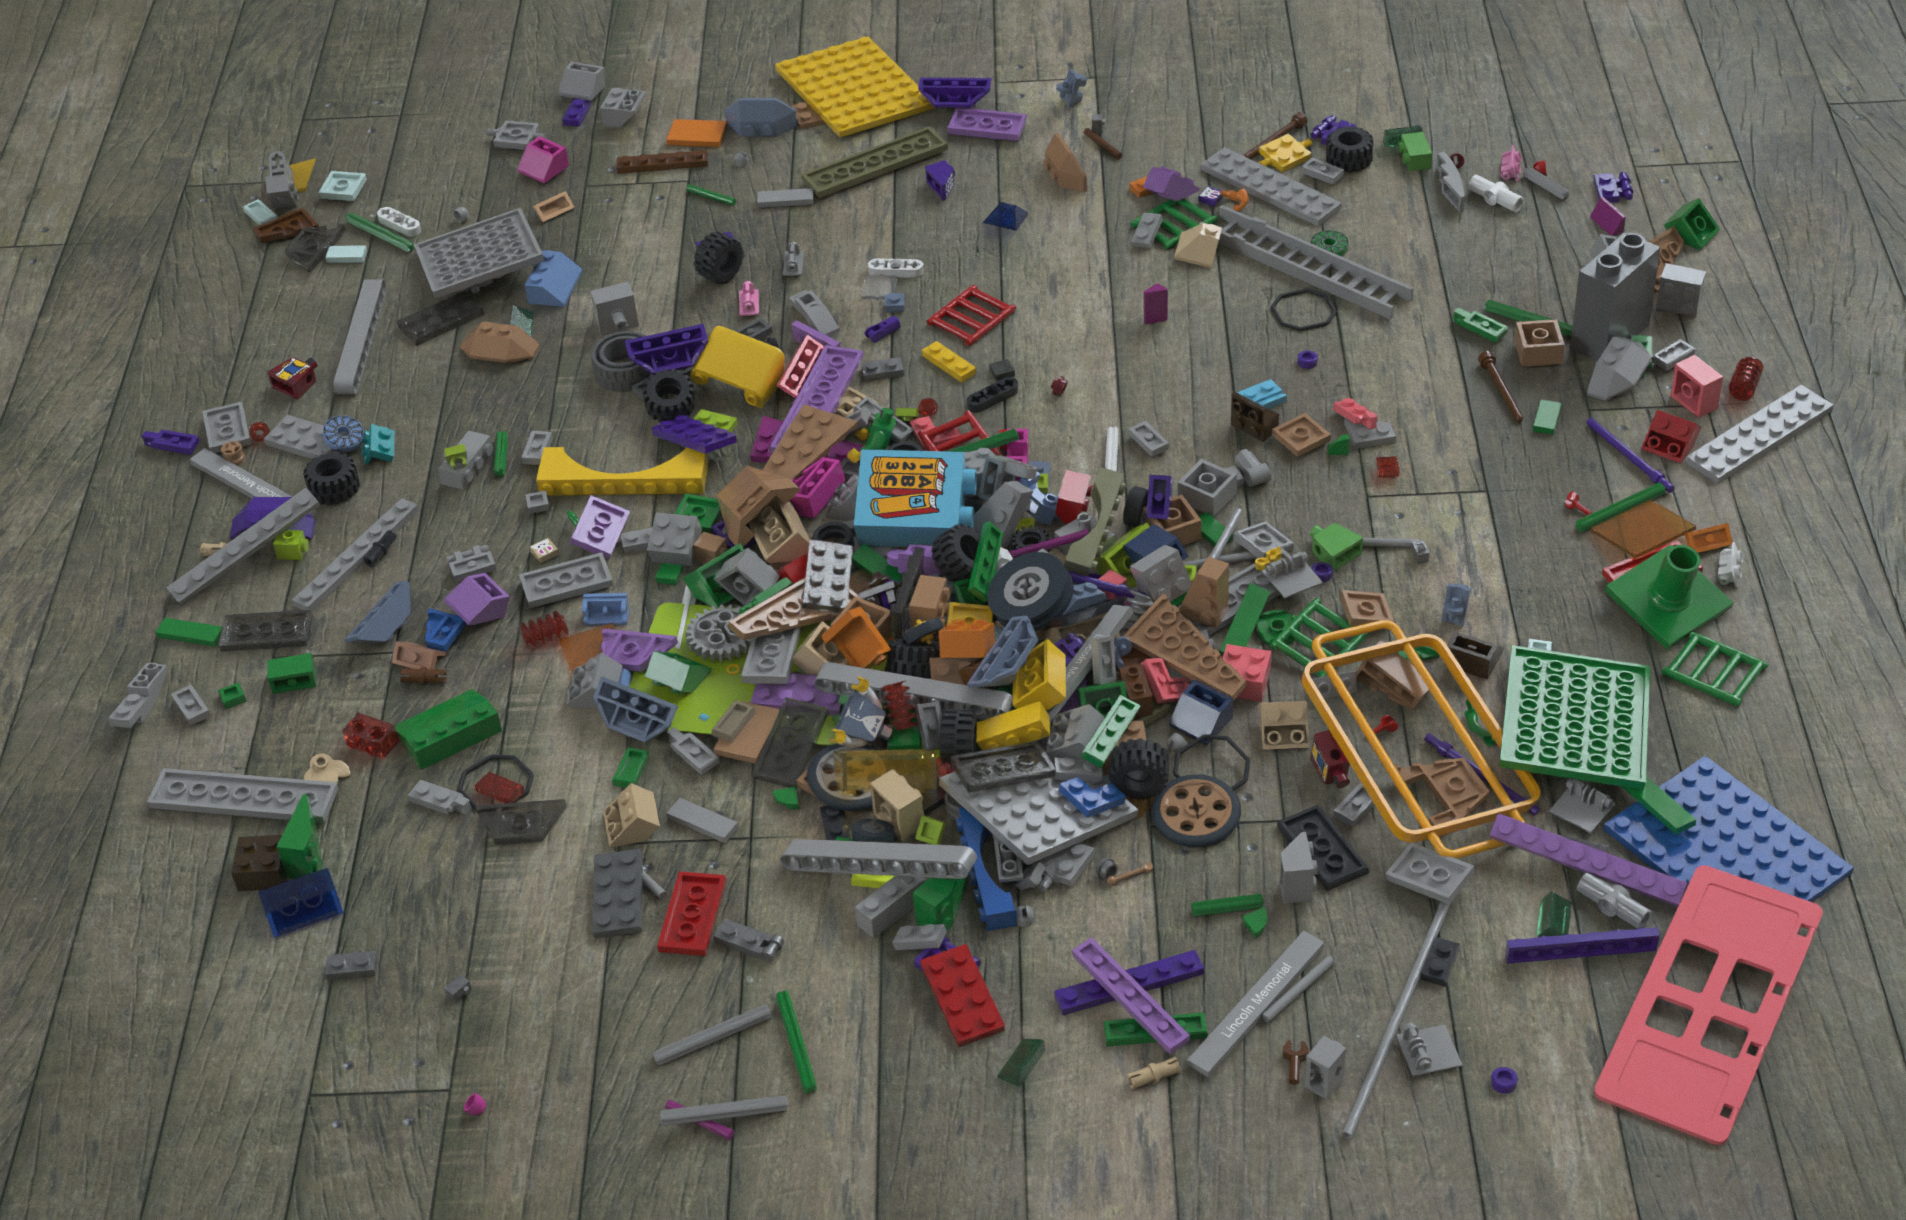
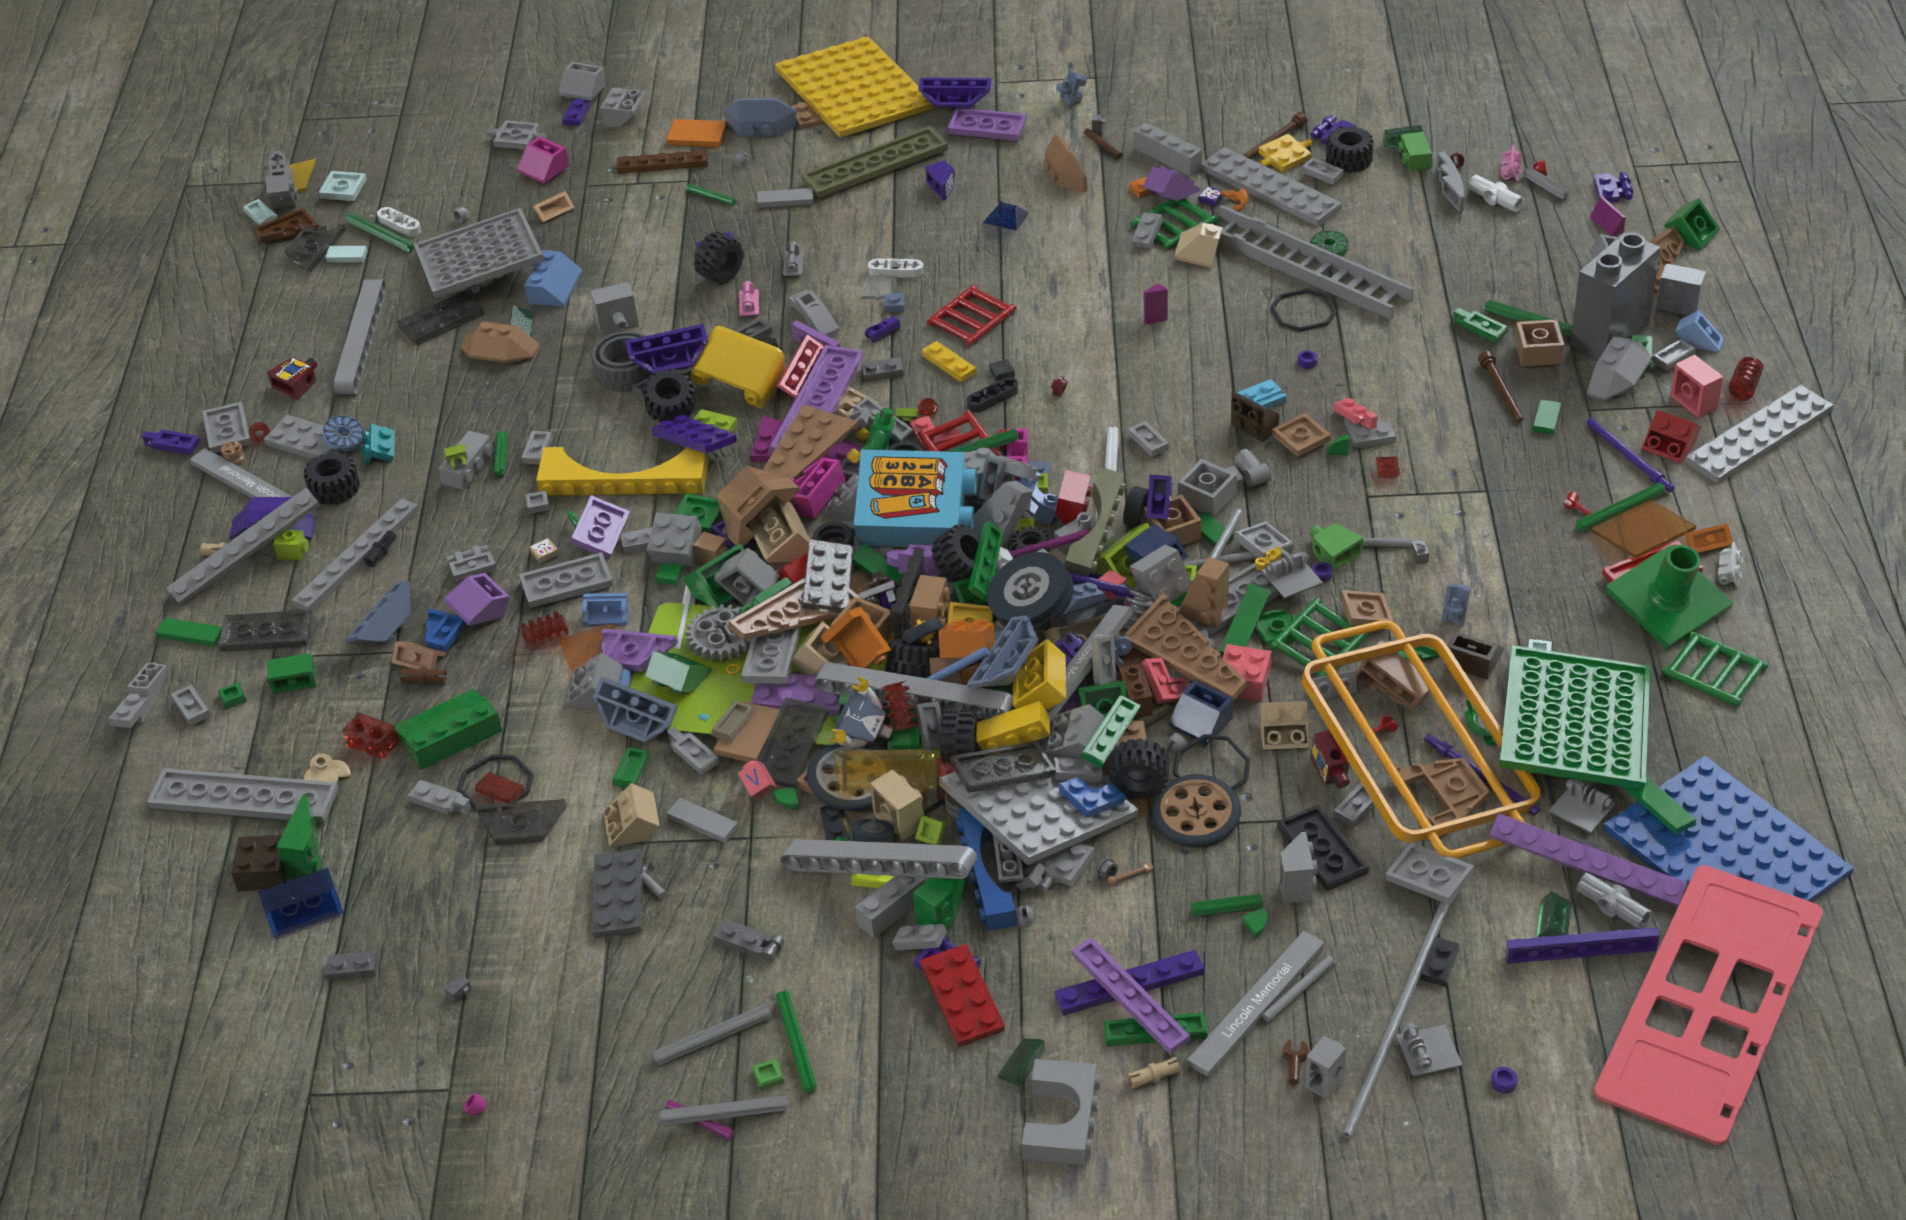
(692, 913): red plate -> none
(756, 779): none -> coral brick
(768, 1074): none -> bright green tile
(959, 665): none -> medium blue bar
(1067, 1141): none -> light grey arch
(1167, 149): none -> light grey brick
(1699, 332): none -> light blue slope

